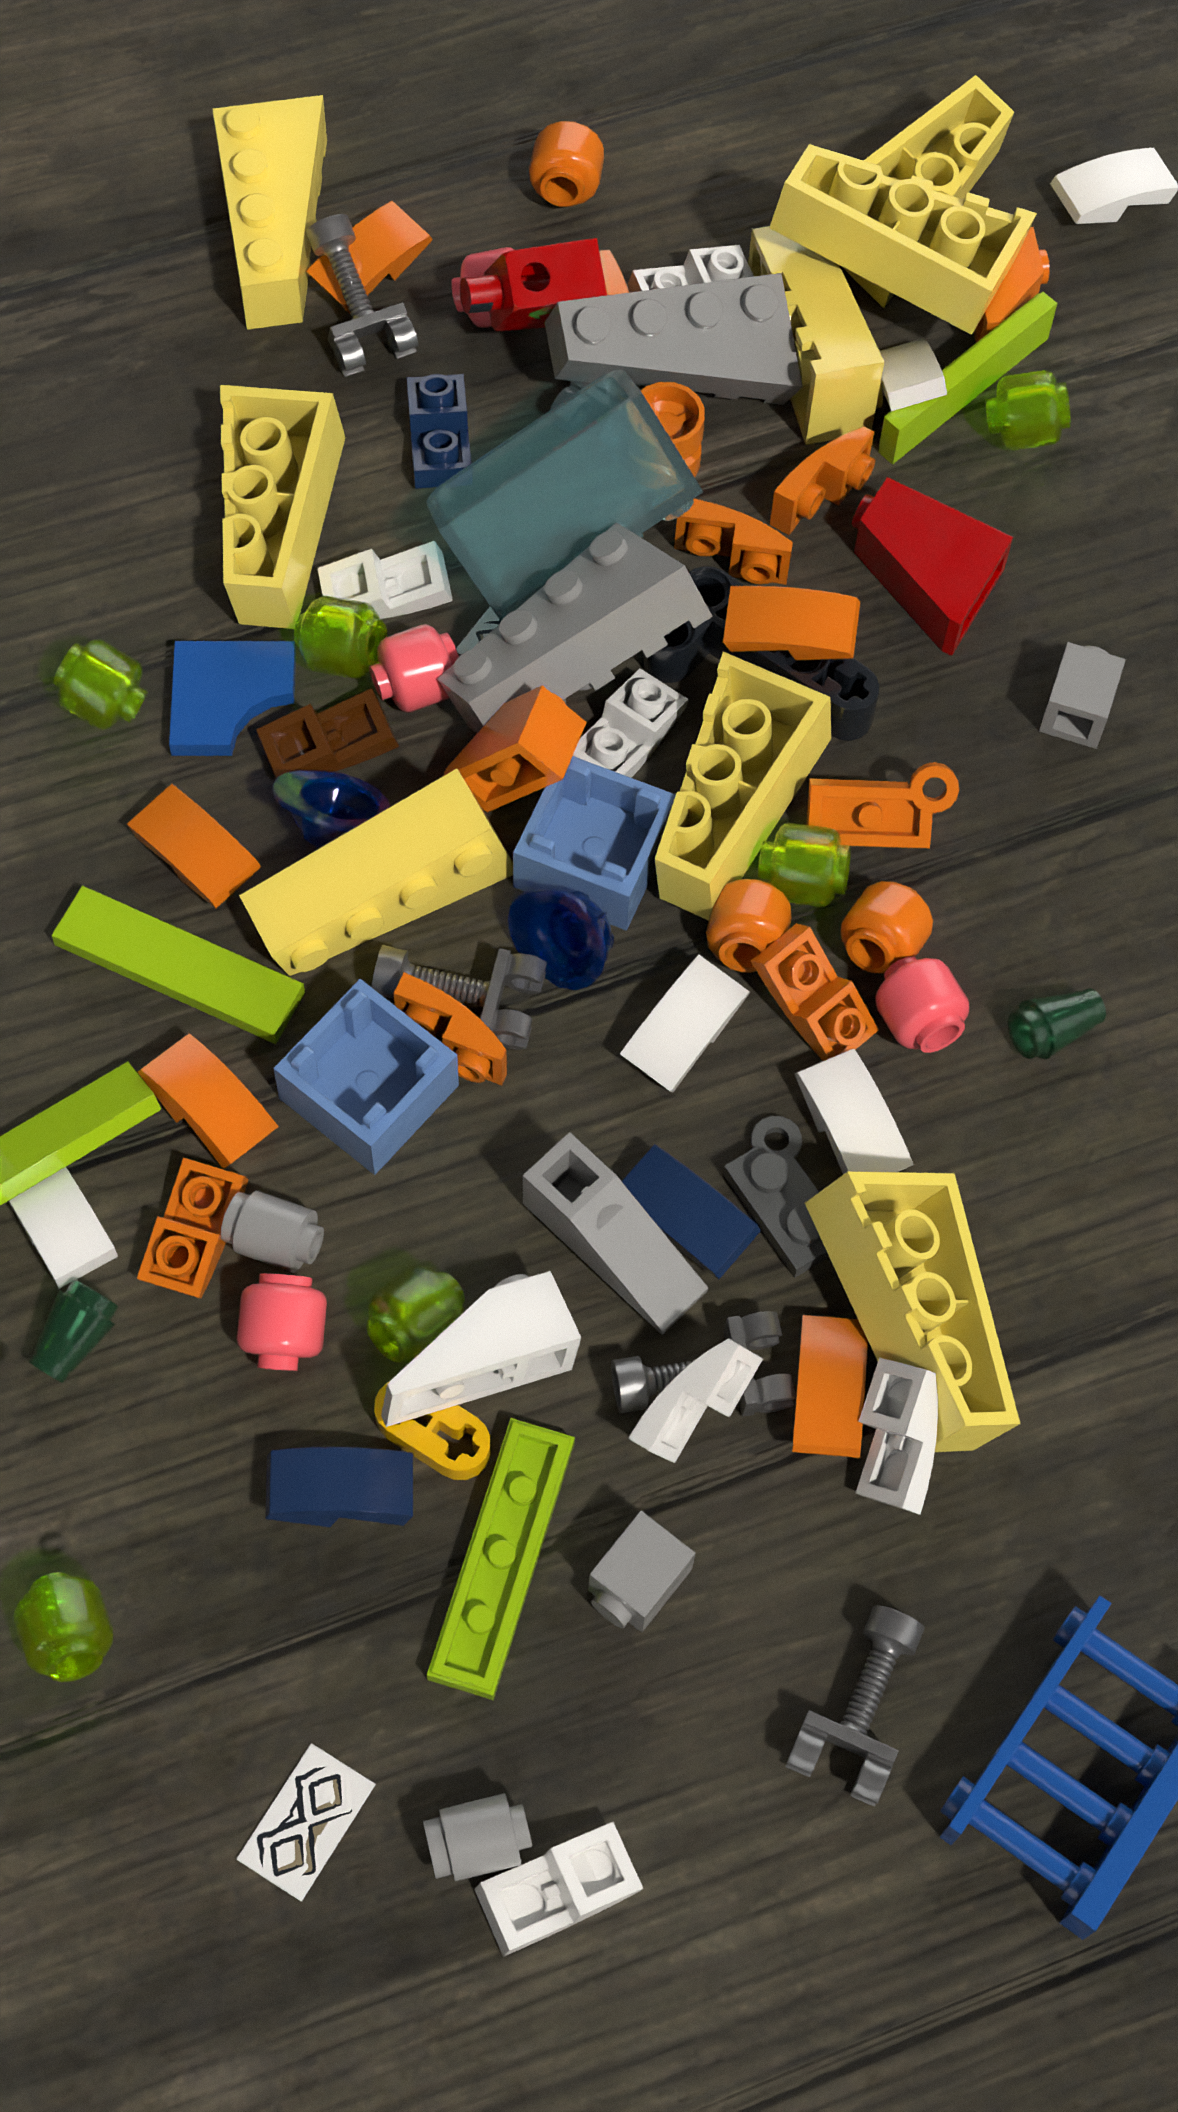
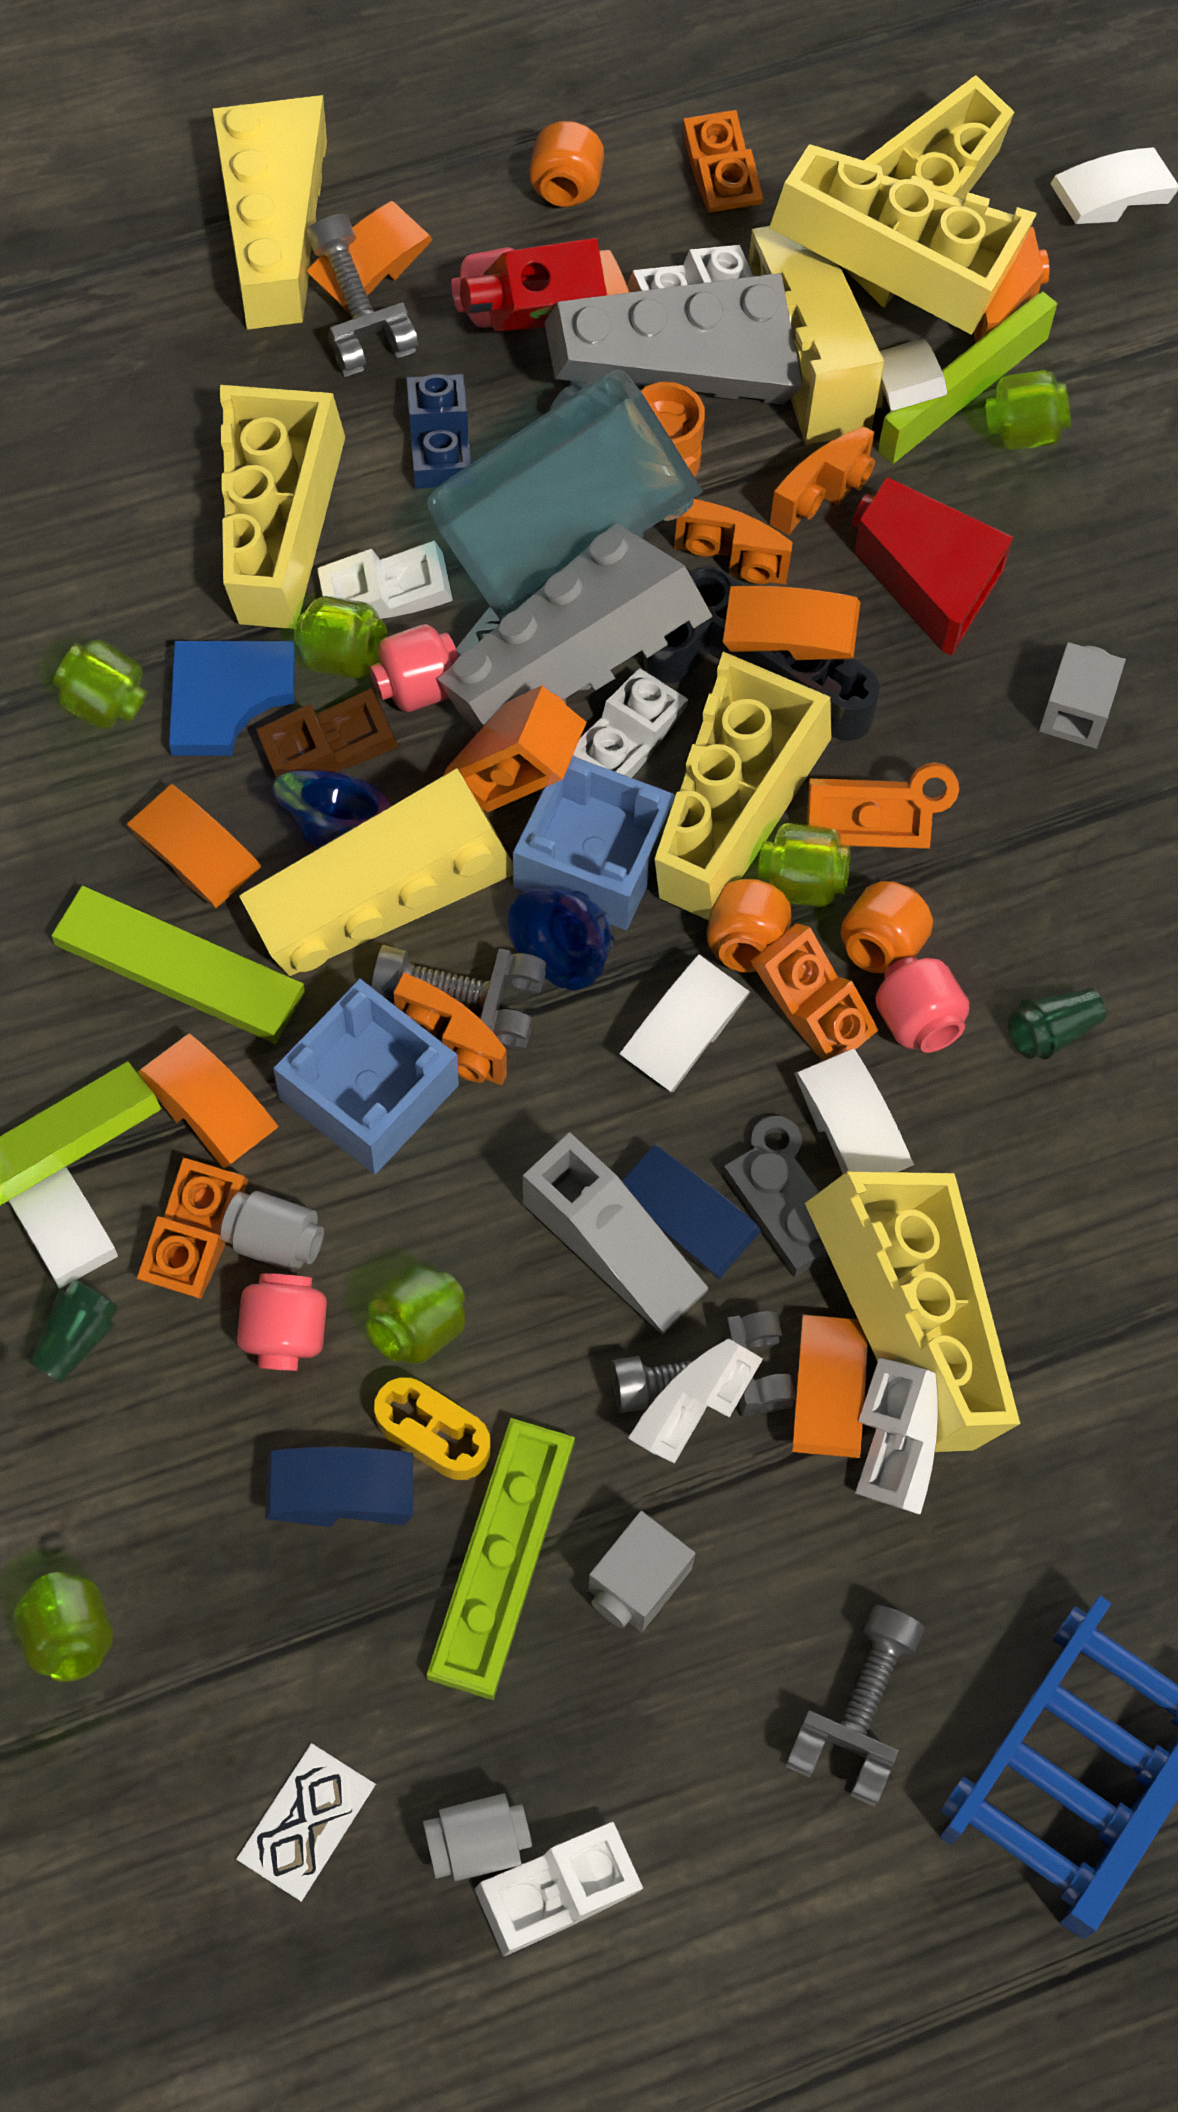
(499, 1343): white slope -> none
(721, 161): none -> orange slope

